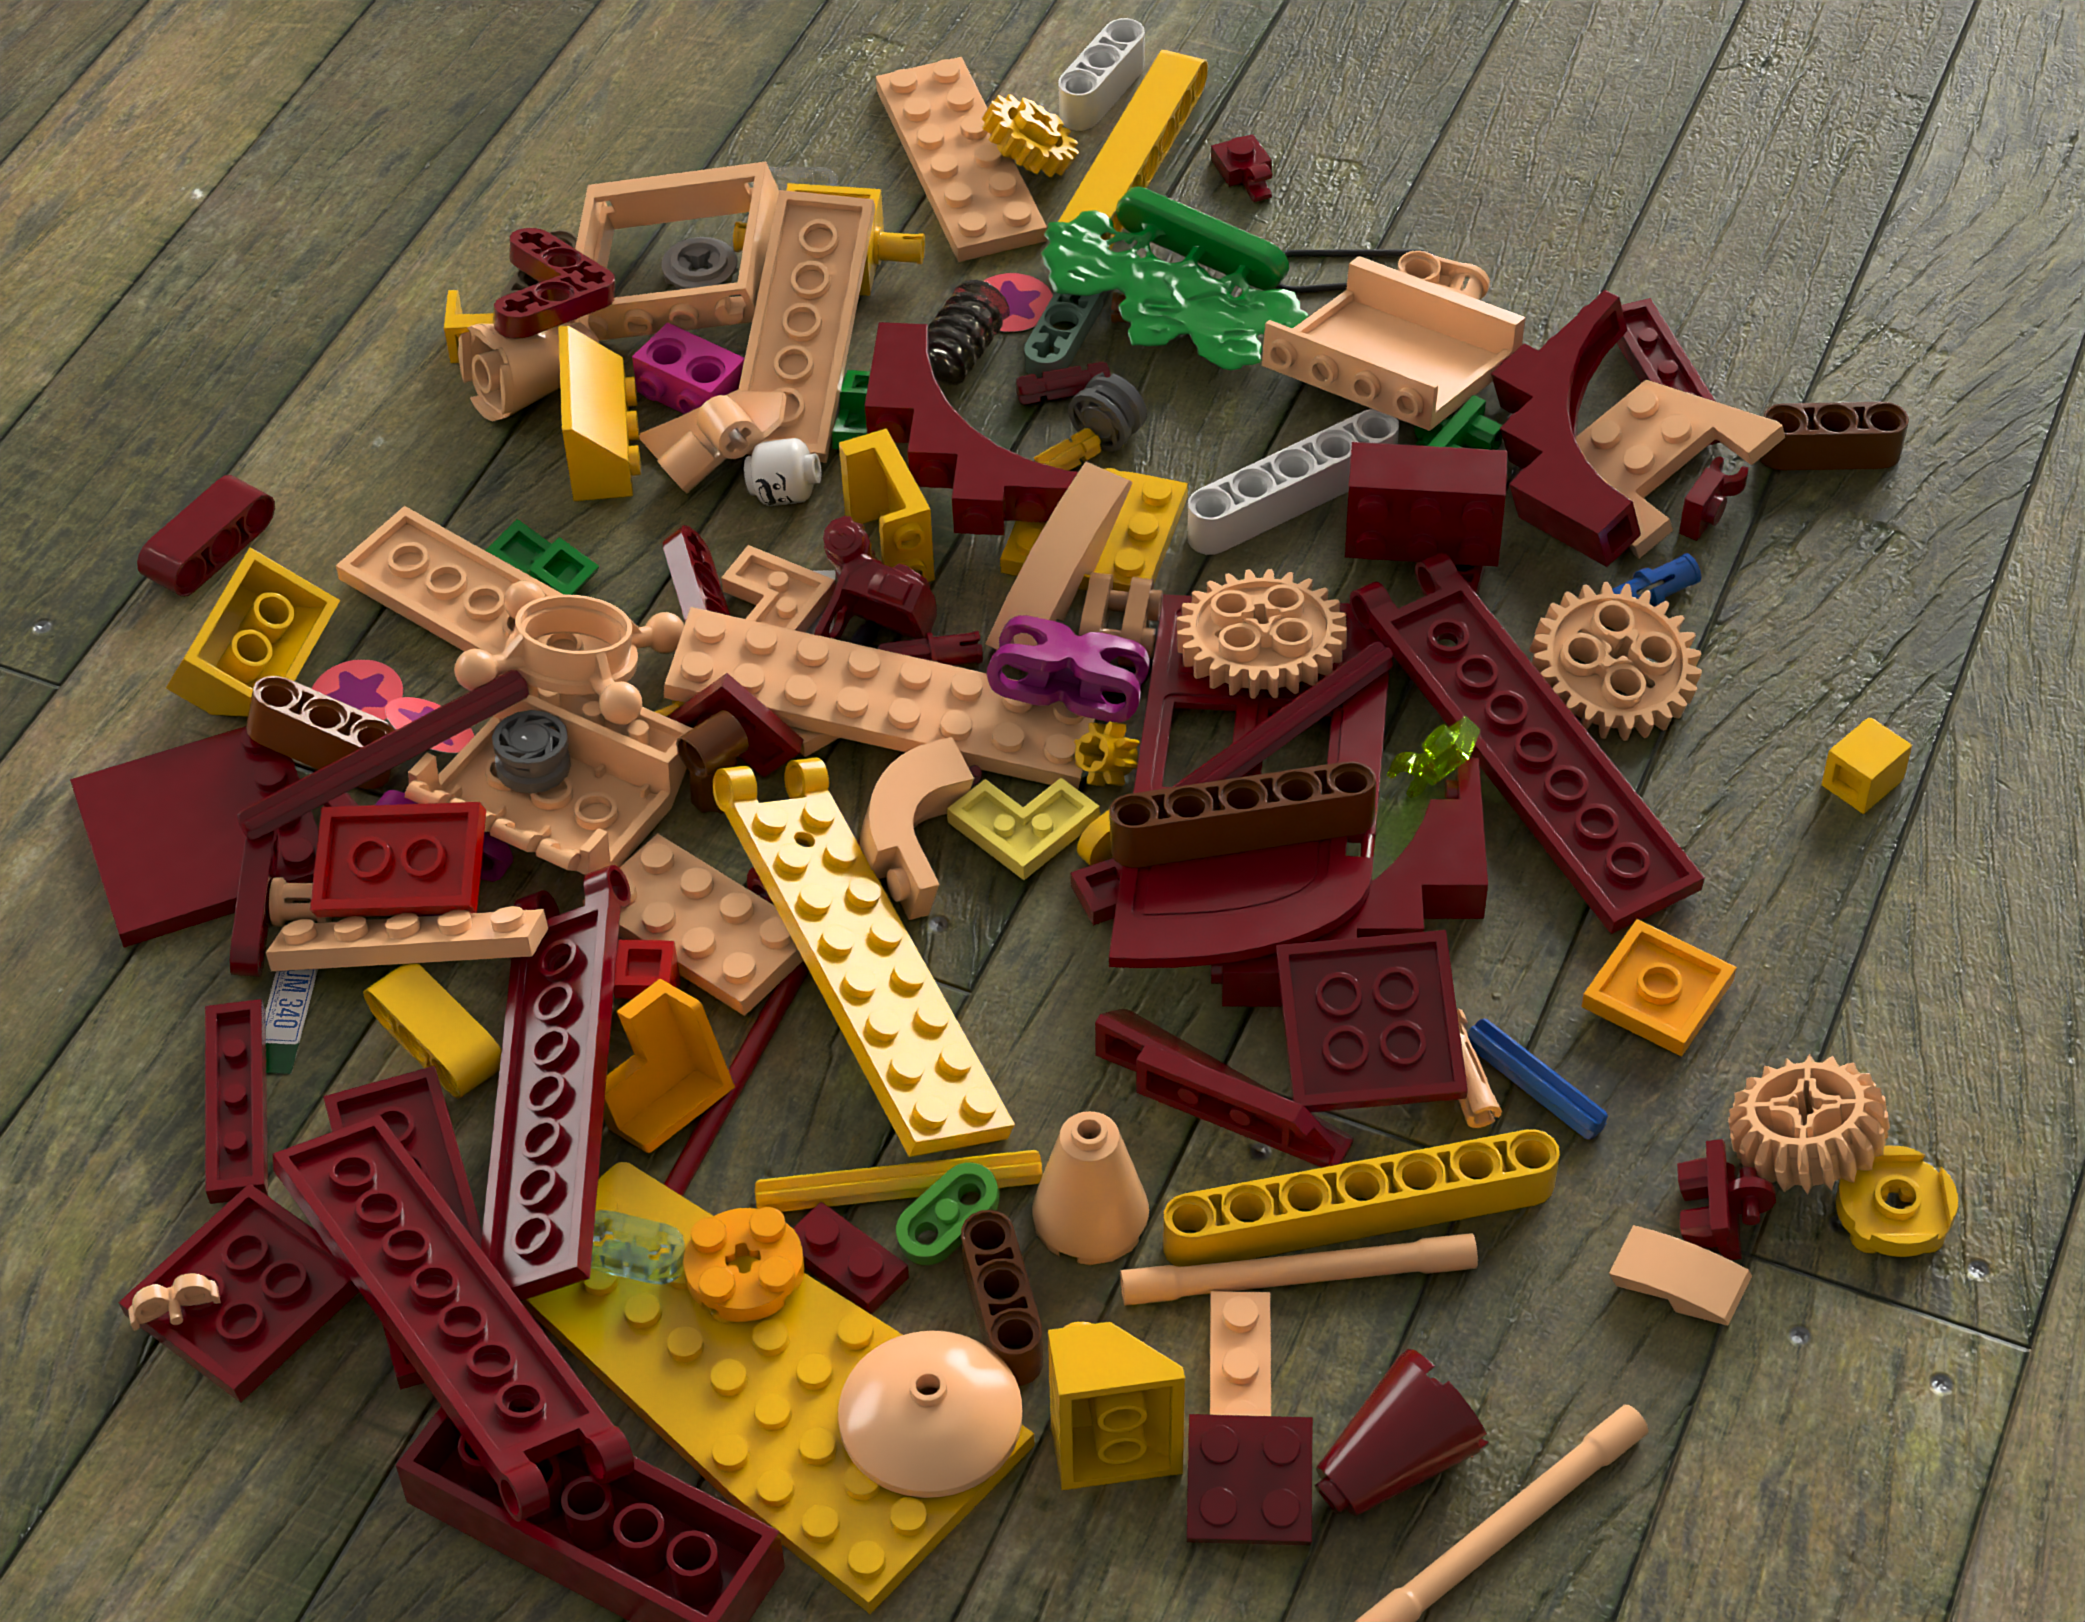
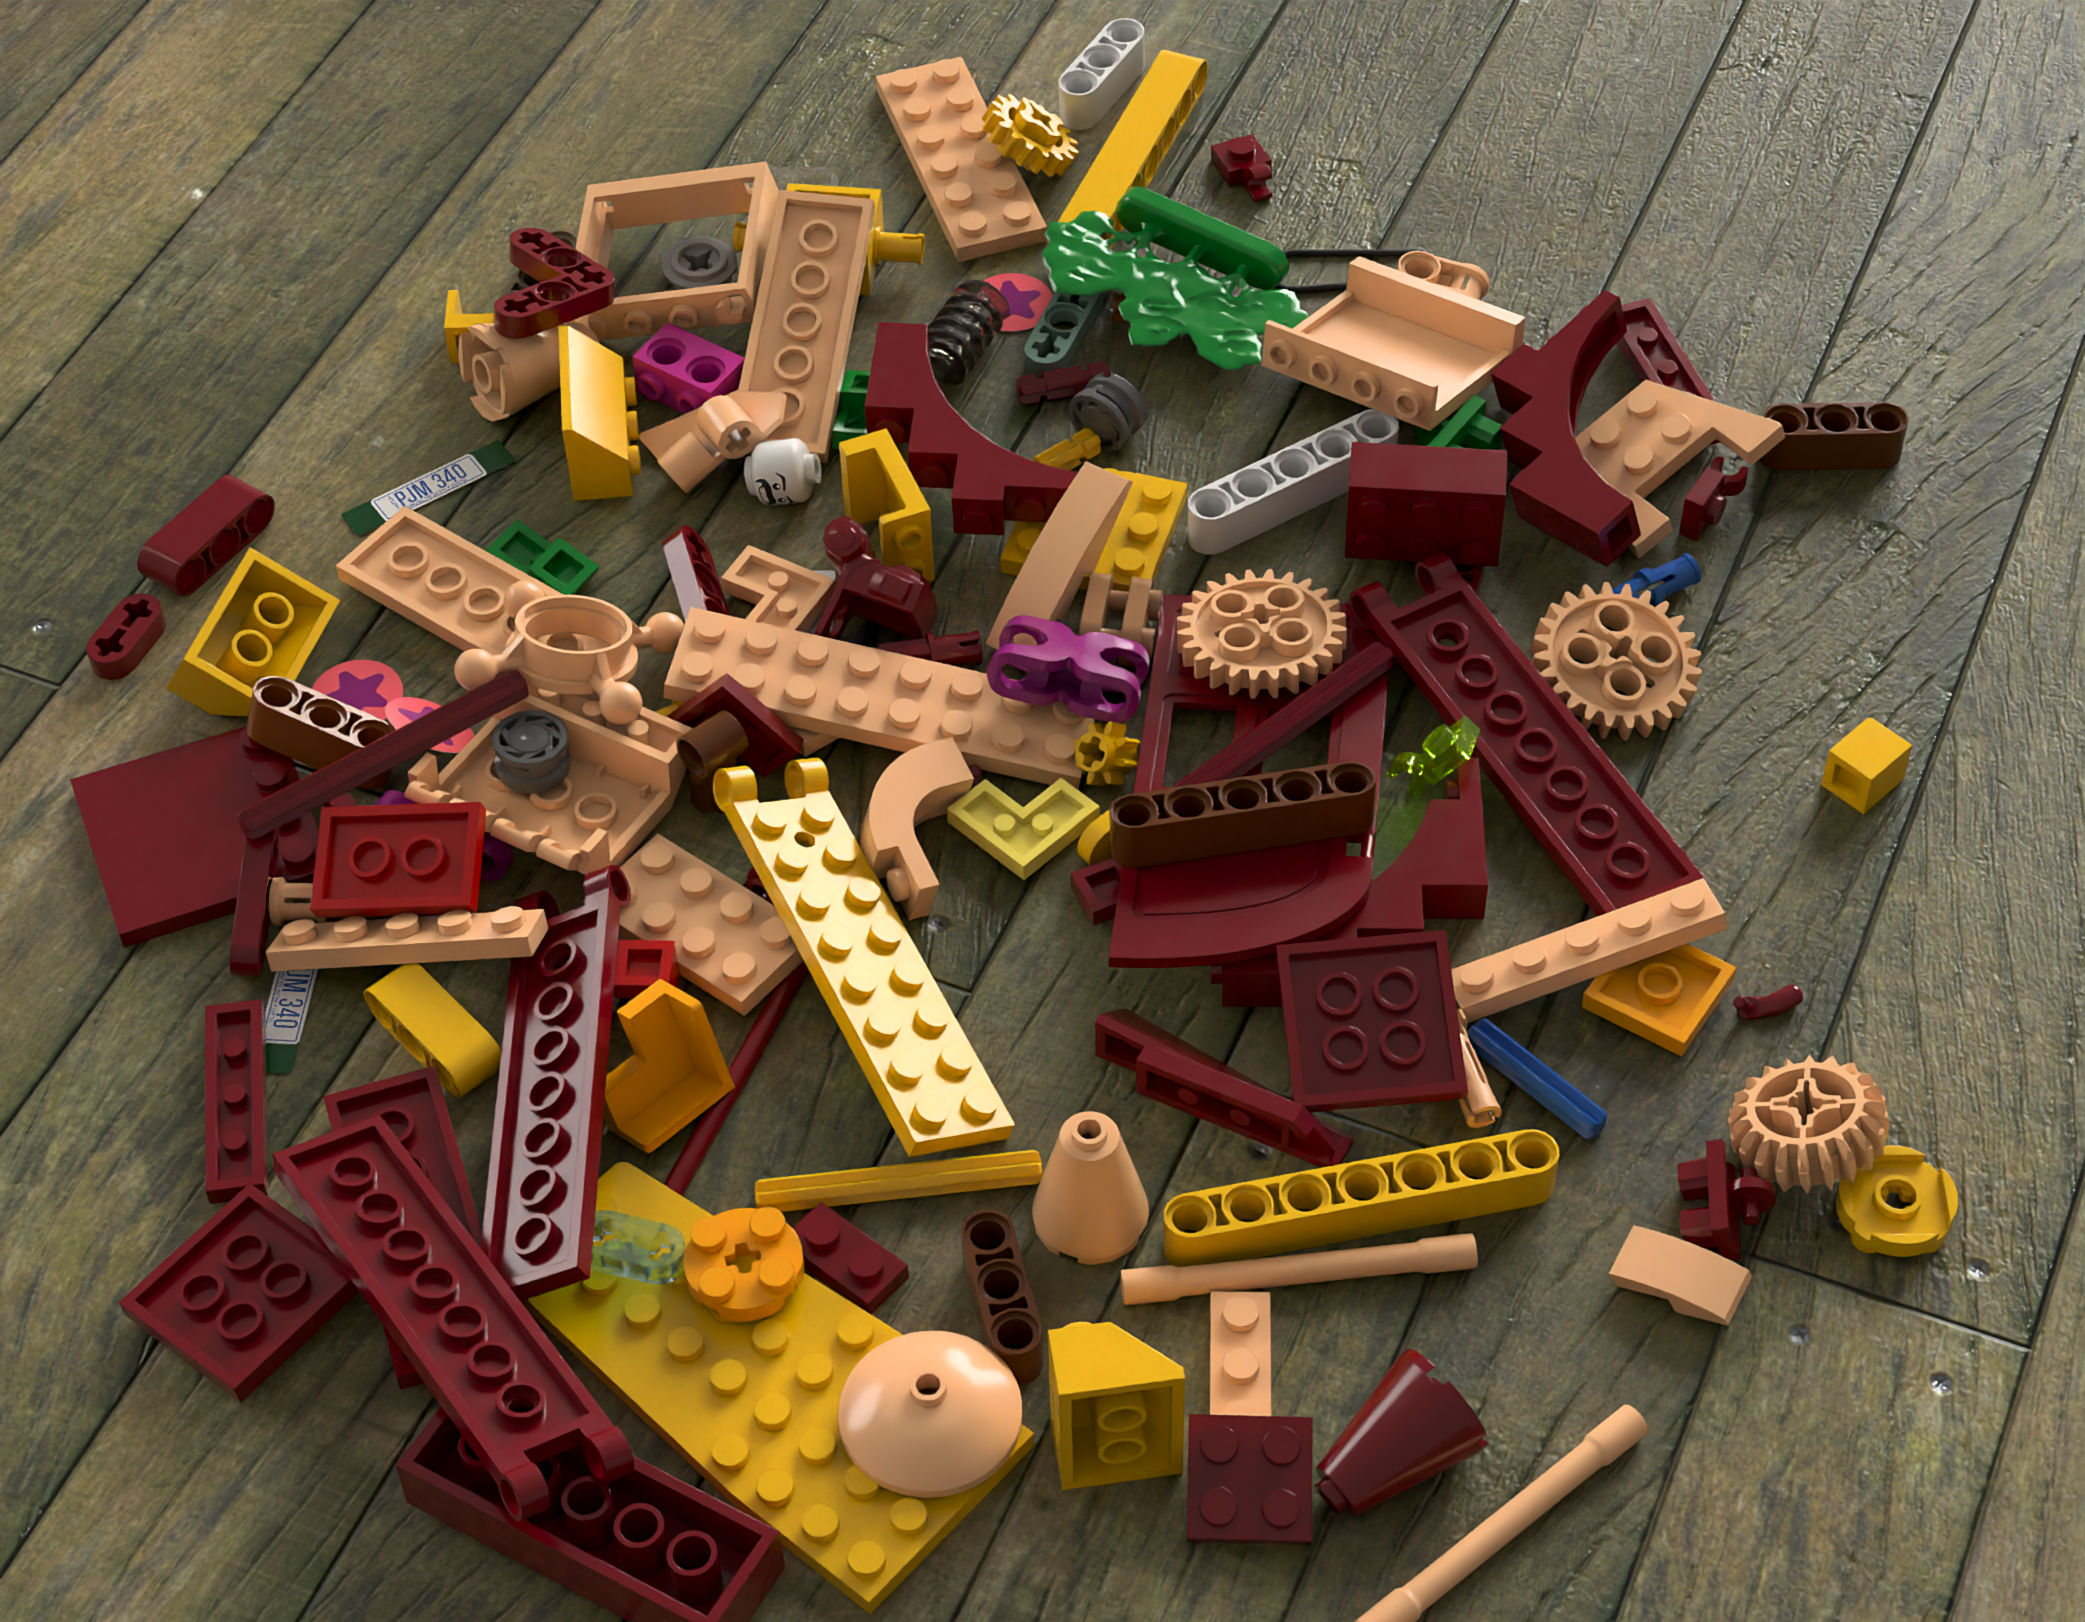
(119, 633): none -> dark red beam
(157, 1300): light nougat piece -> none
(428, 487): none -> sticker
(943, 1213): bright green plate -> none
(1587, 950): none -> light nougat plate
(1771, 1005): none -> dark red piece

